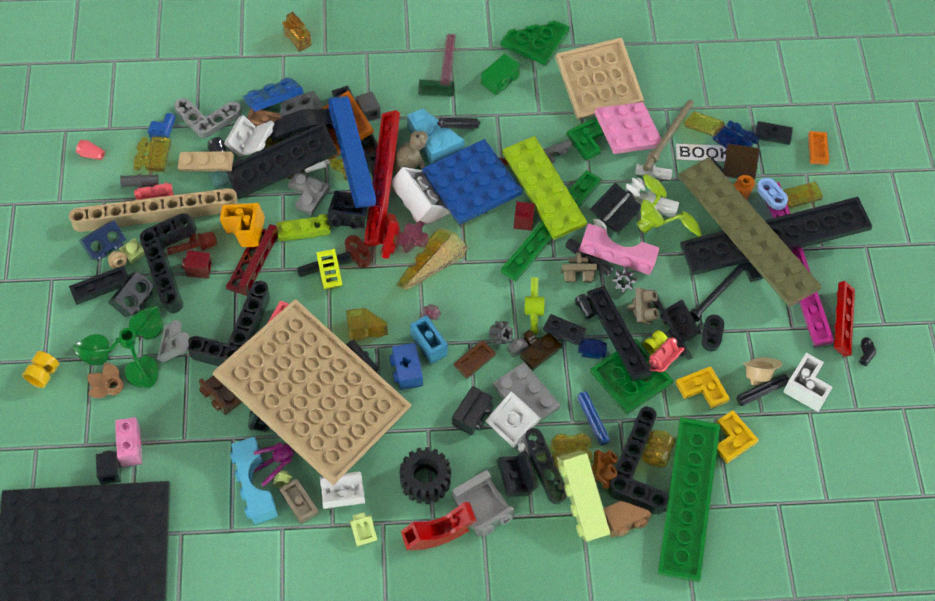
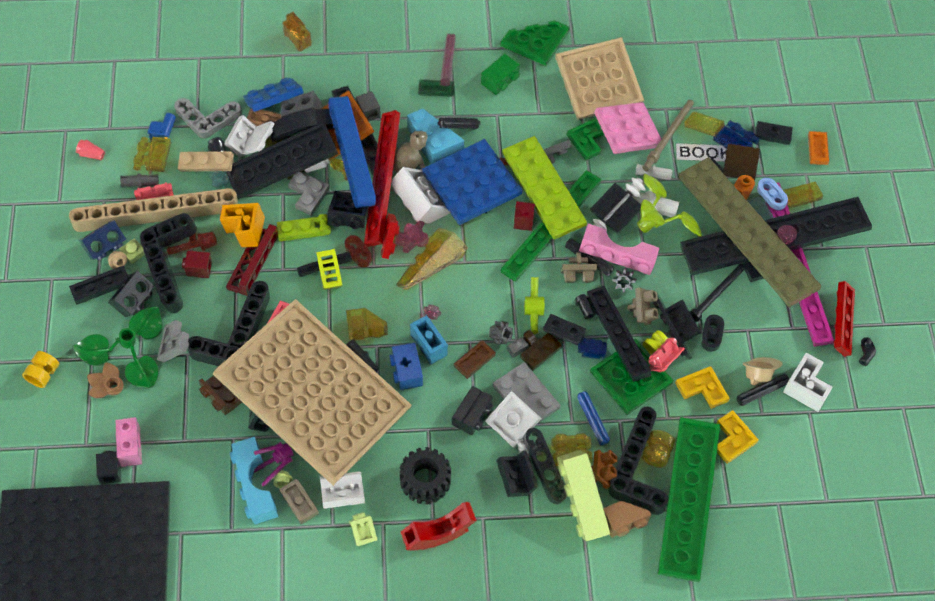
(486, 503): light grey panel -> none
(787, 233): none -> clear pink plate

